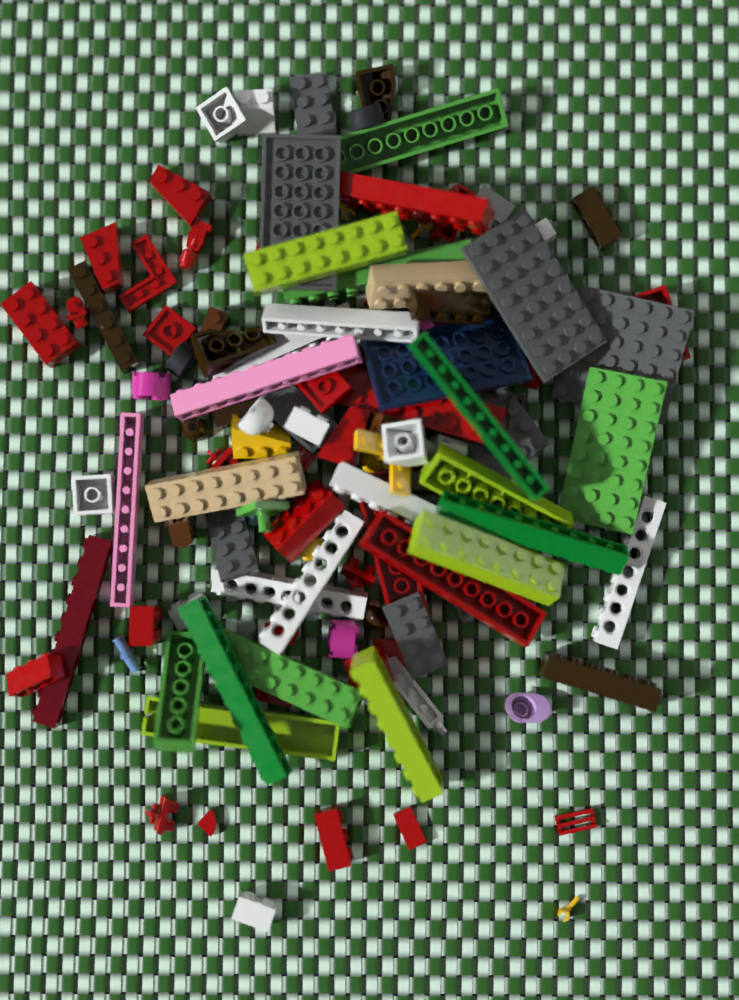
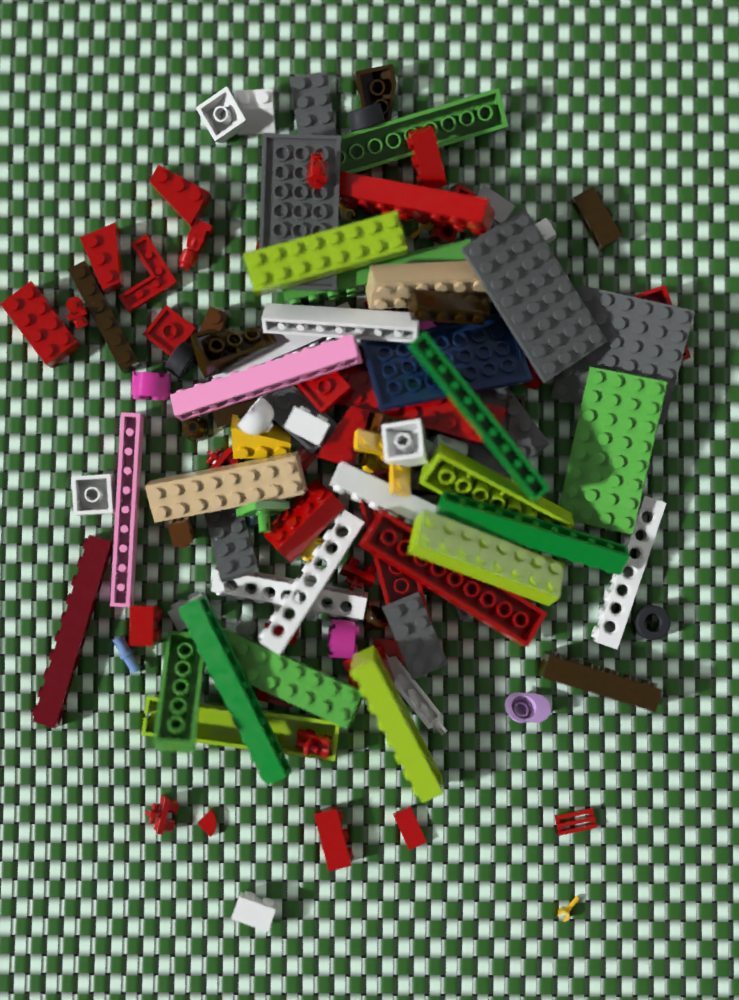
(35, 675): red brick -> none
(313, 743): none -> red hips
(317, 171): none -> red hips
(426, 157): none -> red wedge
(660, 613): none -> black tyre

